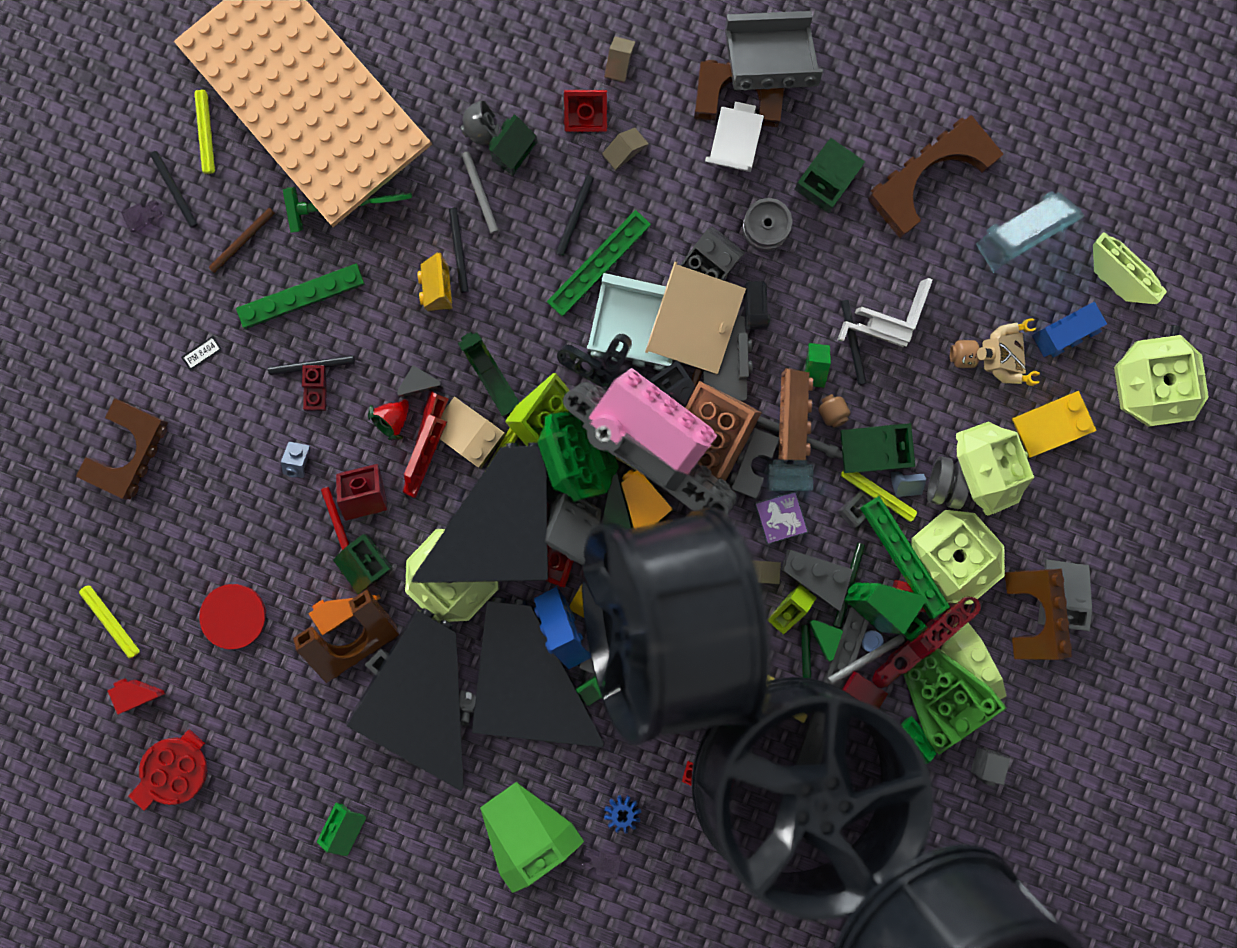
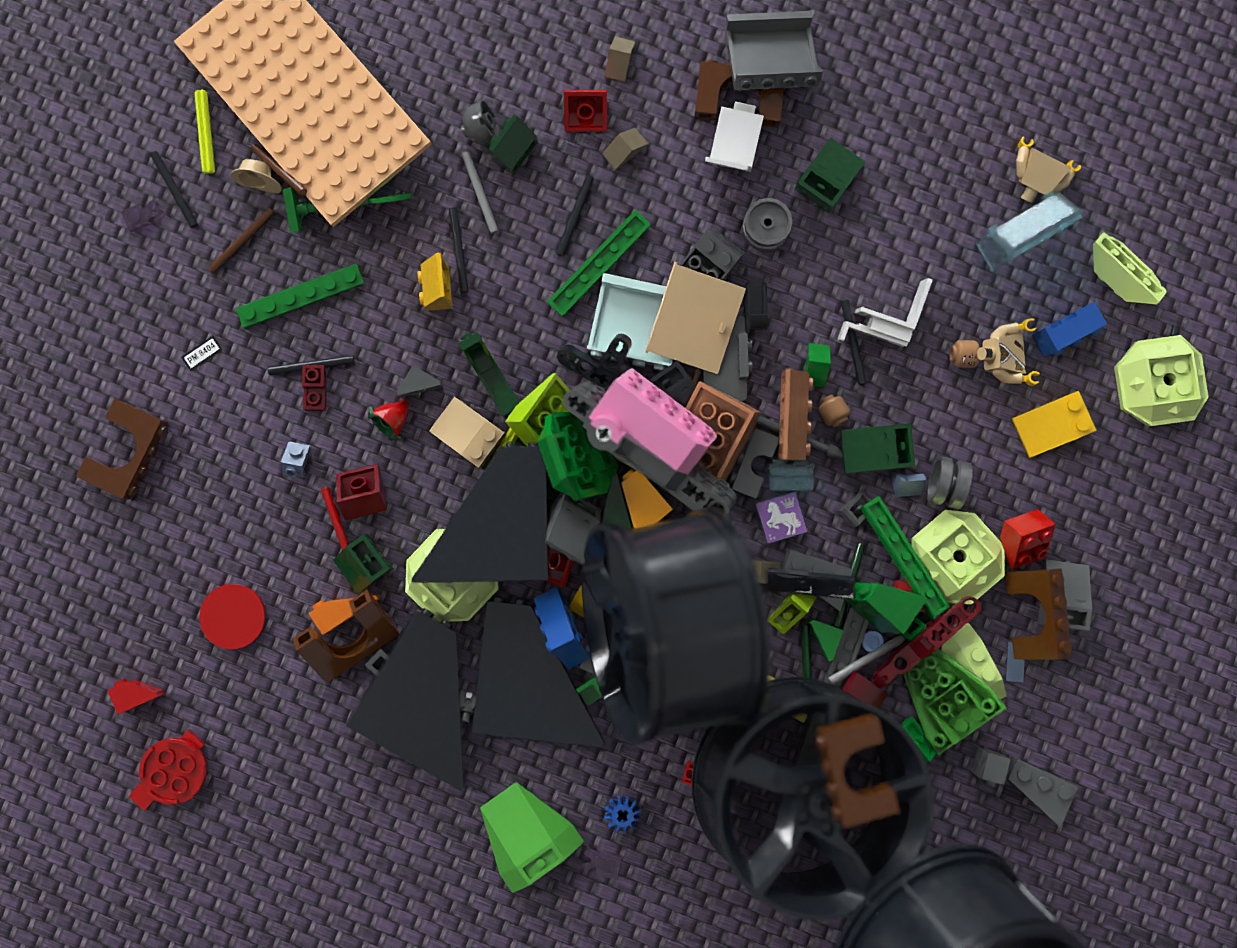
(109, 621): neon yellow axle -> none
(256, 175): none -> tan piece
(289, 179): none -> reddish brown bar
(340, 830): green panel -> none
(426, 443): red wedge -> none
(812, 583): none -> black tile
(837, 744): none -> reddish brown arch
(874, 491): neon yellow axle -> none
(964, 143): reddish brown arch -> none
(993, 466): yellowish green piece -> none
(1015, 667): none -> sand blue sticker
(1027, 538): none -> red slope
(1041, 172): none -> tan torso
(1042, 789): none -> dark grey wedge

